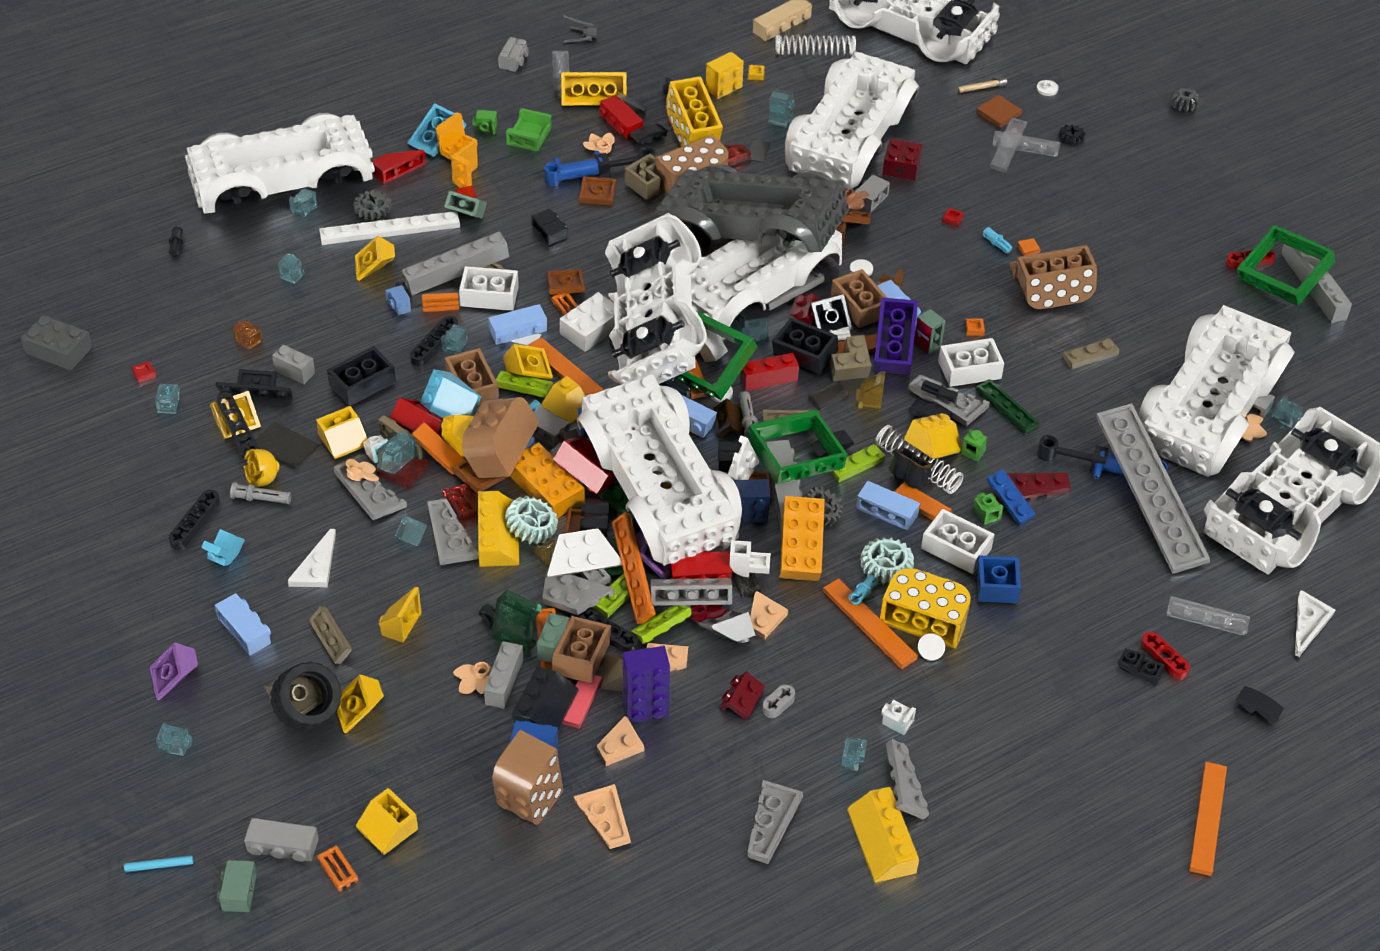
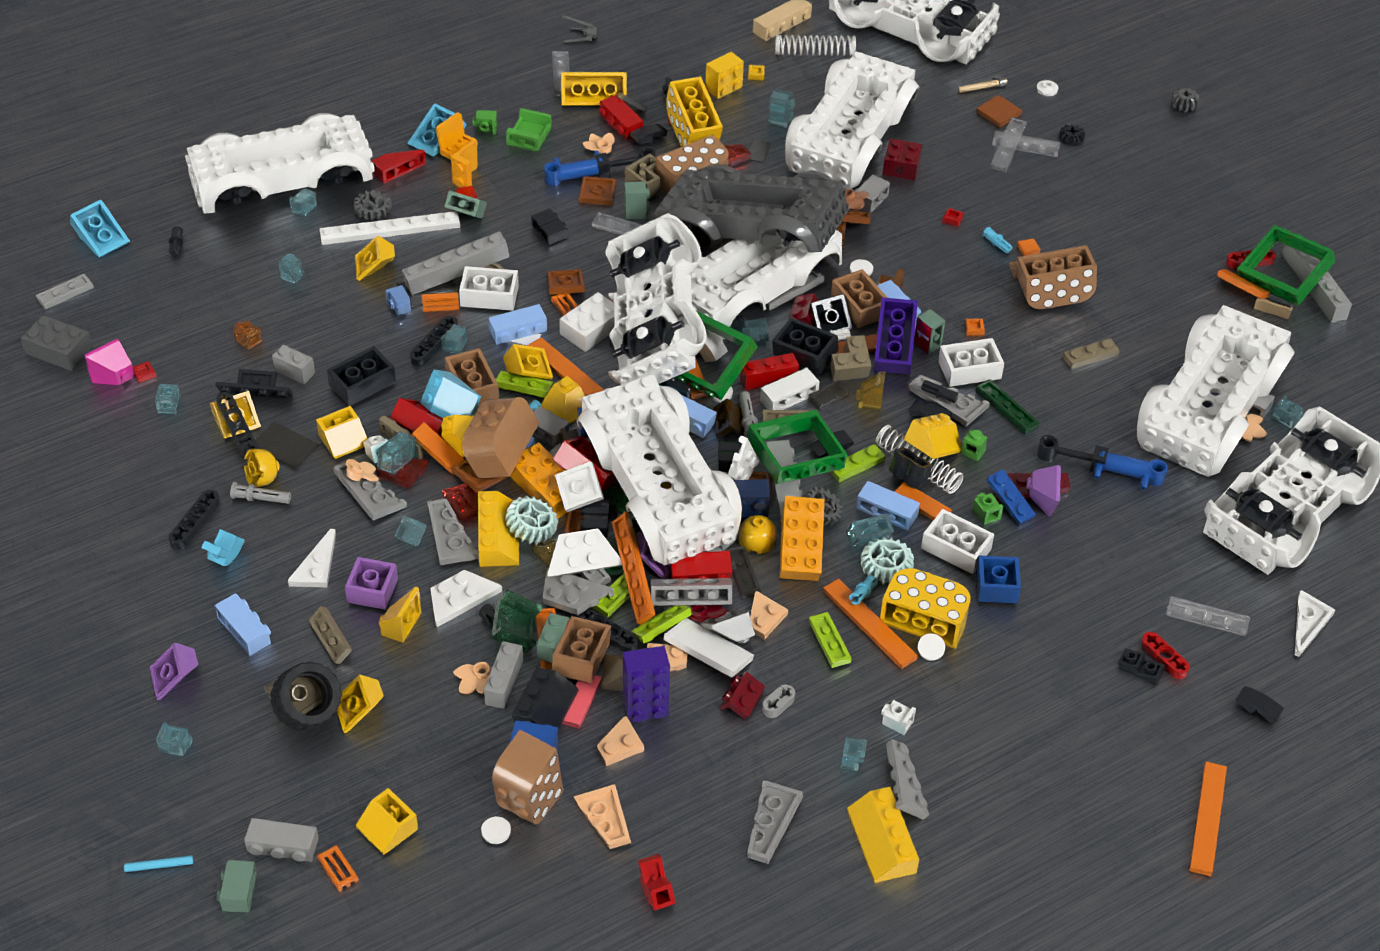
(64, 291): none -> light grey tile
(98, 229): none -> medium azure slope
(109, 364): none -> dark pink slope
(371, 583): none -> medium lavender brick
(460, 594): none -> white wing
(496, 830): none -> white piece
(513, 54): light grey brick -> none
(579, 486): none -> white plate
(613, 224): none -> clear tile
(635, 200): none -> sand green brick
(654, 883): none -> red brick
(708, 647): none -> white tile
(744, 561): white brick -> none
(757, 534): none -> yellow cylinder
(789, 390): none -> white brick
(829, 639): none -> lime plate
(868, 530): none -> clear light blue brick
(1045, 488): none -> medium lavender slope
(1153, 489): light grey plate -> none
(1243, 283): none -> orange tile
(1273, 307): none -> tan slope

